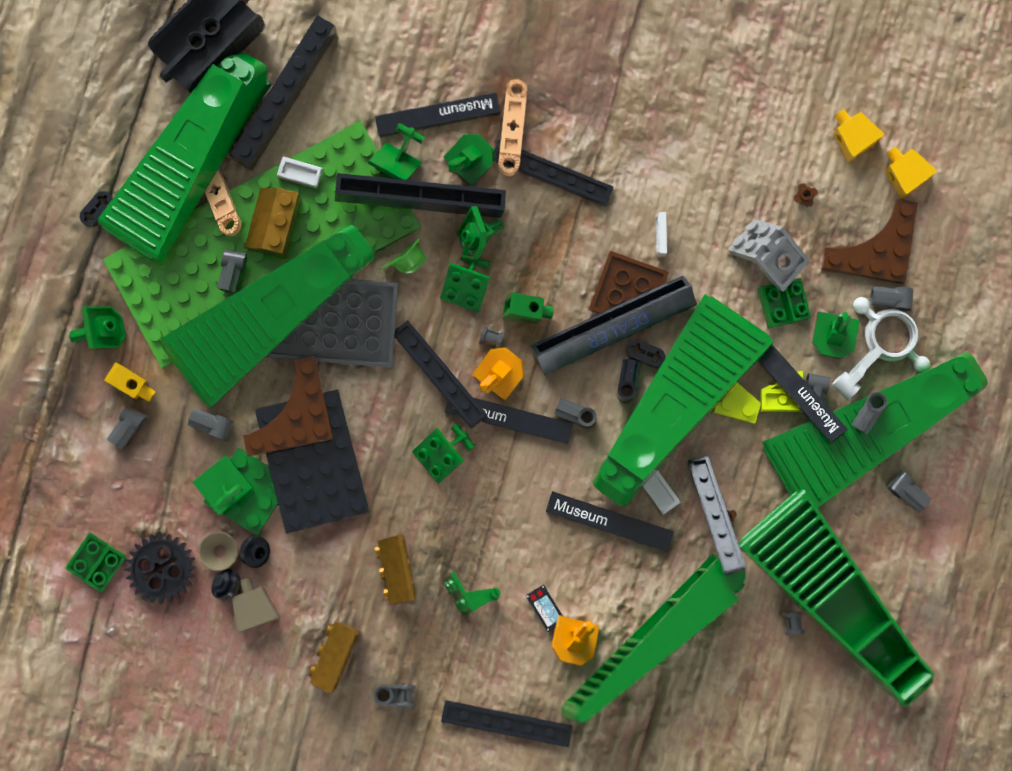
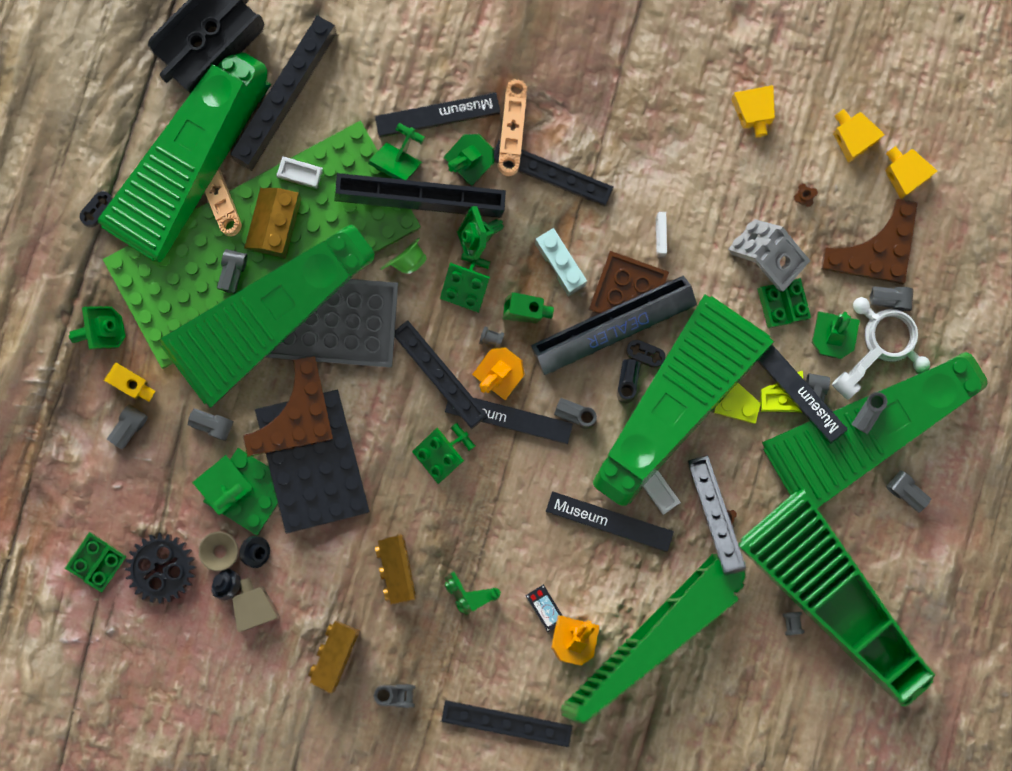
(558, 256): none -> light aqua arch
(755, 108): none -> yellow torso

